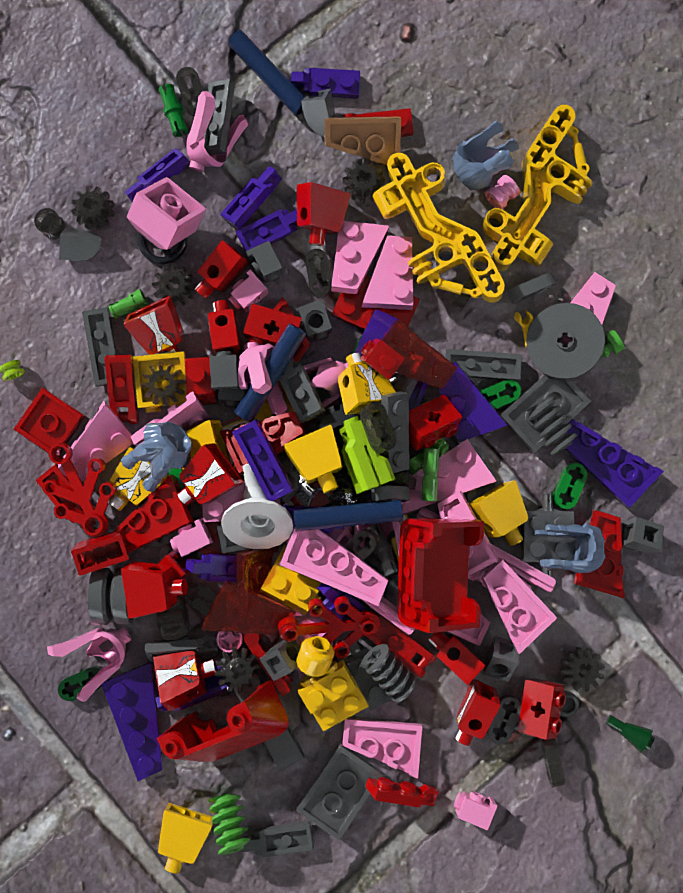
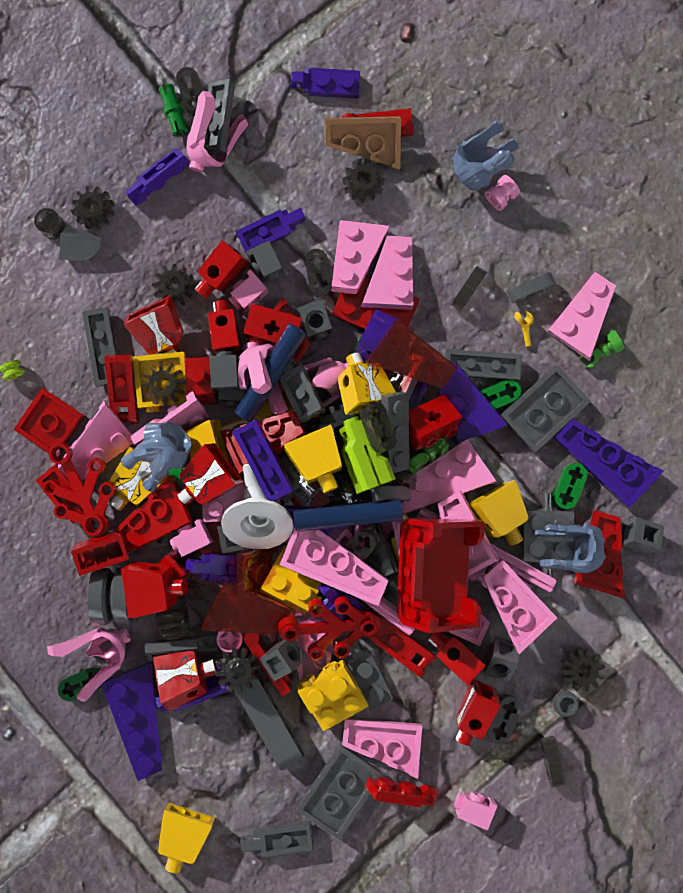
(129, 304): bright green pin -> none
(164, 217): bright pink piece -> none
(228, 823): bright green piece -> none
(249, 724): red windscreen -> none
(251, 198): dark purple hinge -> none
(267, 71): dark blue piece -> none
(315, 656): yellow head -> none
(317, 109): dark grey brick -> none
(320, 210): red torso -> none
(381, 357): red bracket -> none
(390, 671): dark grey piece -> none
(413, 195): yellow beam -> none
(430, 471): bright green piece -> none
(519, 232): yellow beam -> none
(534, 719): red brick -> none
(552, 425): dark grey piece -> none
(580, 354): dark grey piece -> none
(636, 735): dark green cone -> none

